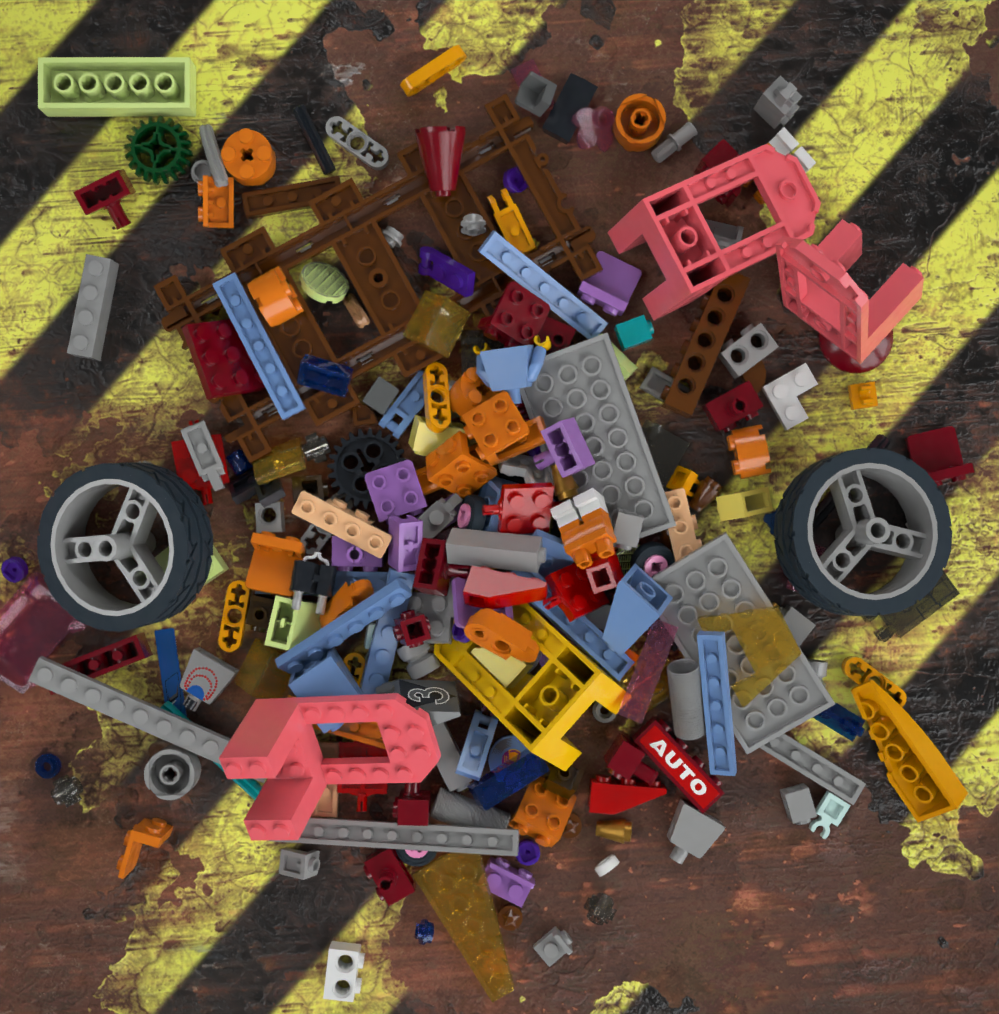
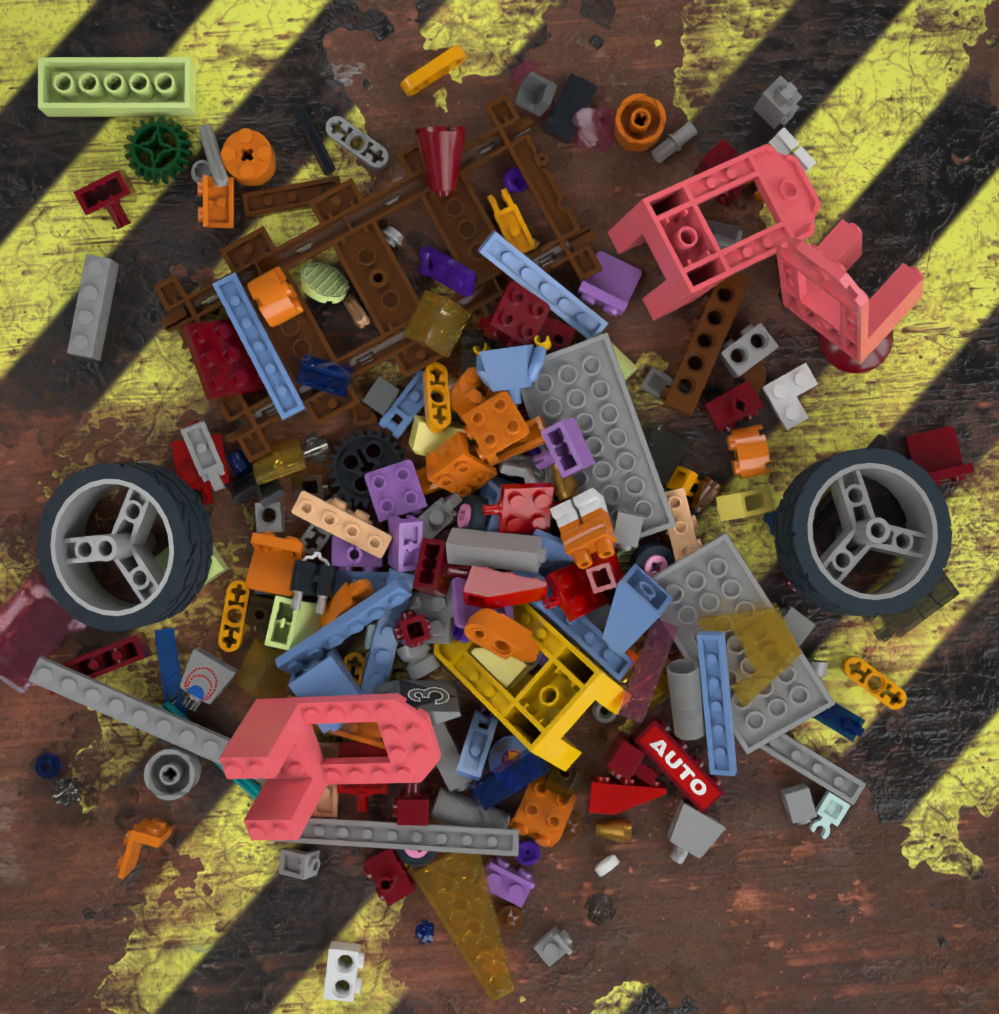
(14, 569): dark purple tile -> none
(473, 225): light grey plate -> none
(634, 332): teal brick -> none
(862, 395): light orange tile -> none
(911, 758): light orange wedge -> none

